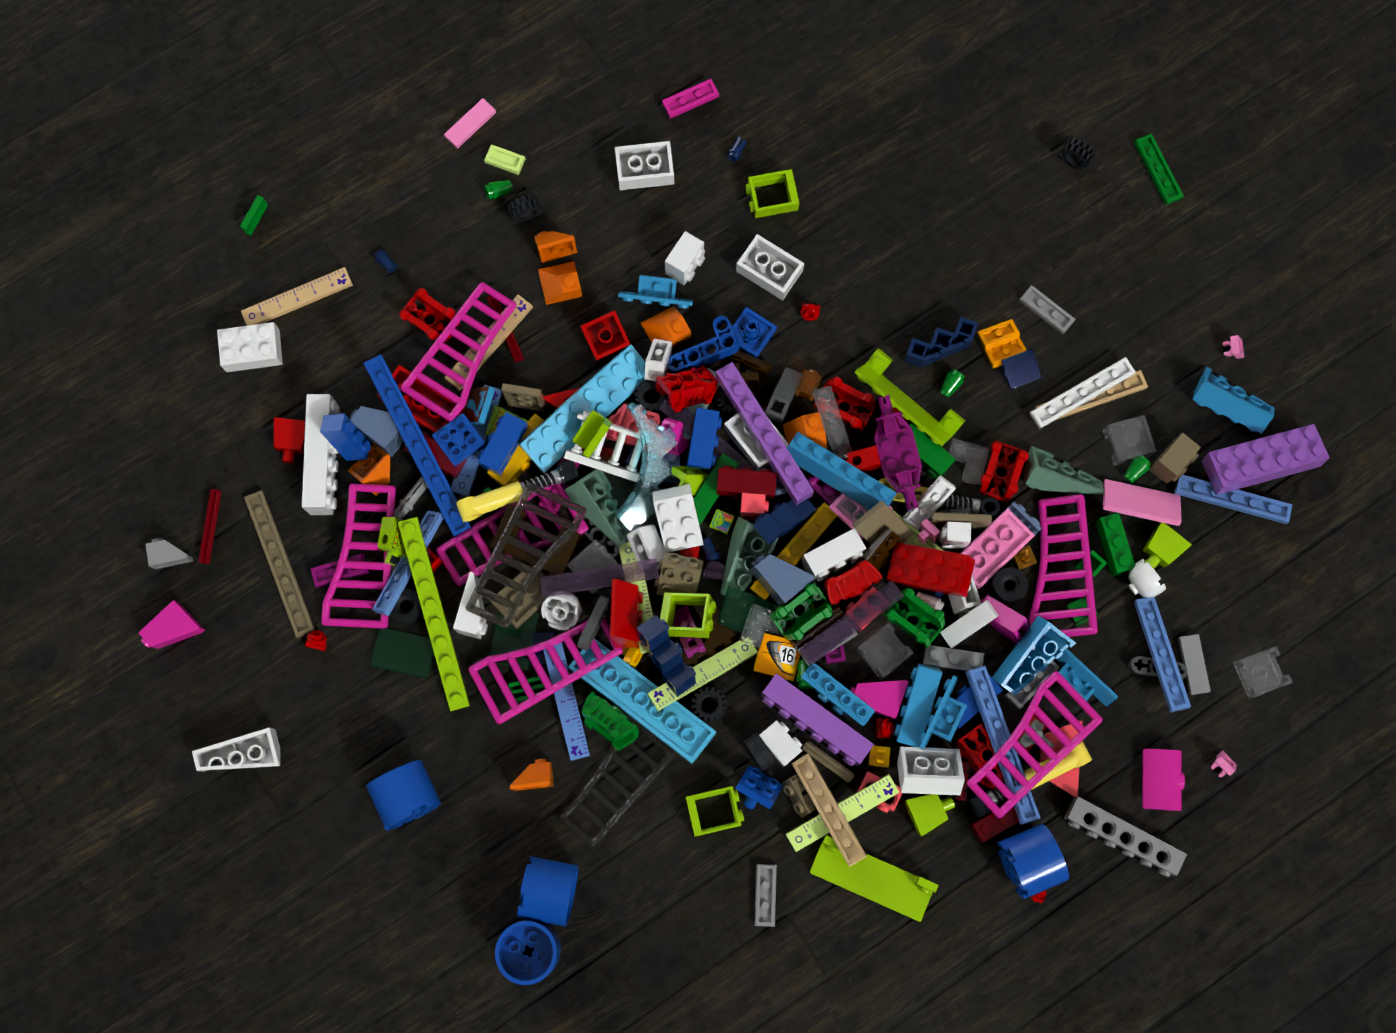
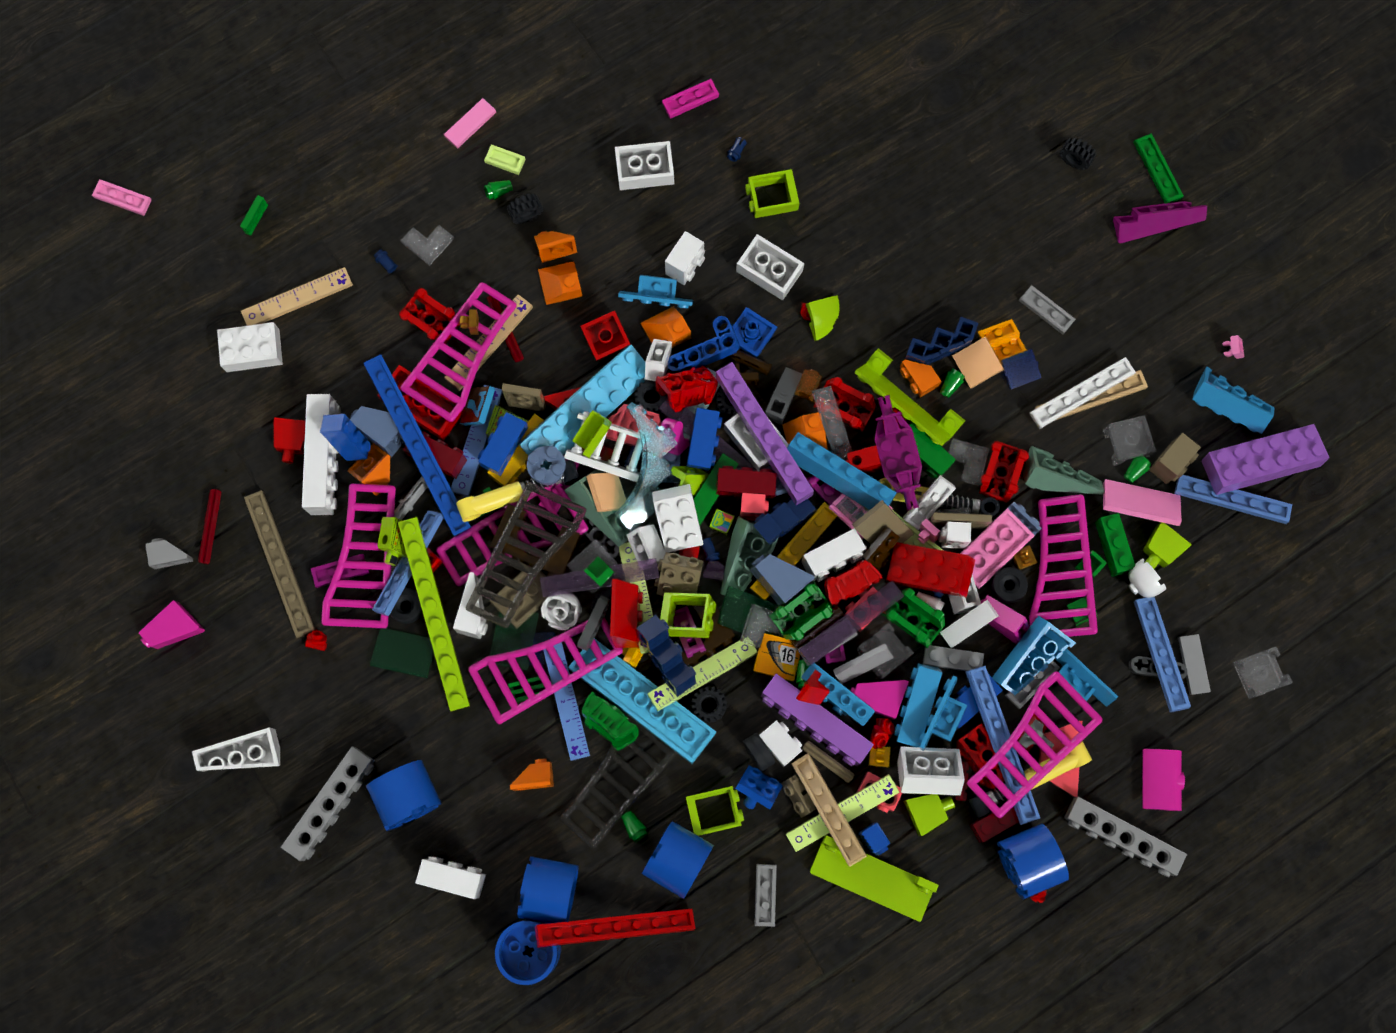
(121, 197): none -> bright pink tile
(294, 843): none -> light grey brick
(427, 248): none -> clear plate
(451, 877): none -> white brick
(463, 445): blue plate -> none
(470, 321): none -> pearl gold tile
(555, 471): none -> sand blue plate
(599, 571): none -> green panel
(606, 491): none -> light nougat tile
(614, 927): none -> red plate
(634, 827): none -> green cone
(677, 859): none -> blue brick
(813, 690): none -> red slope
(823, 316): none -> lime brick
(863, 663): none -> light grey tile
(874, 839): none -> blue brick
(878, 737): none -> red plate
(921, 377): none -> orange slope
(978, 362): none -> light nougat tile
(1157, 219): none -> magenta wedge
(1226, 763): bright pink tile -> none

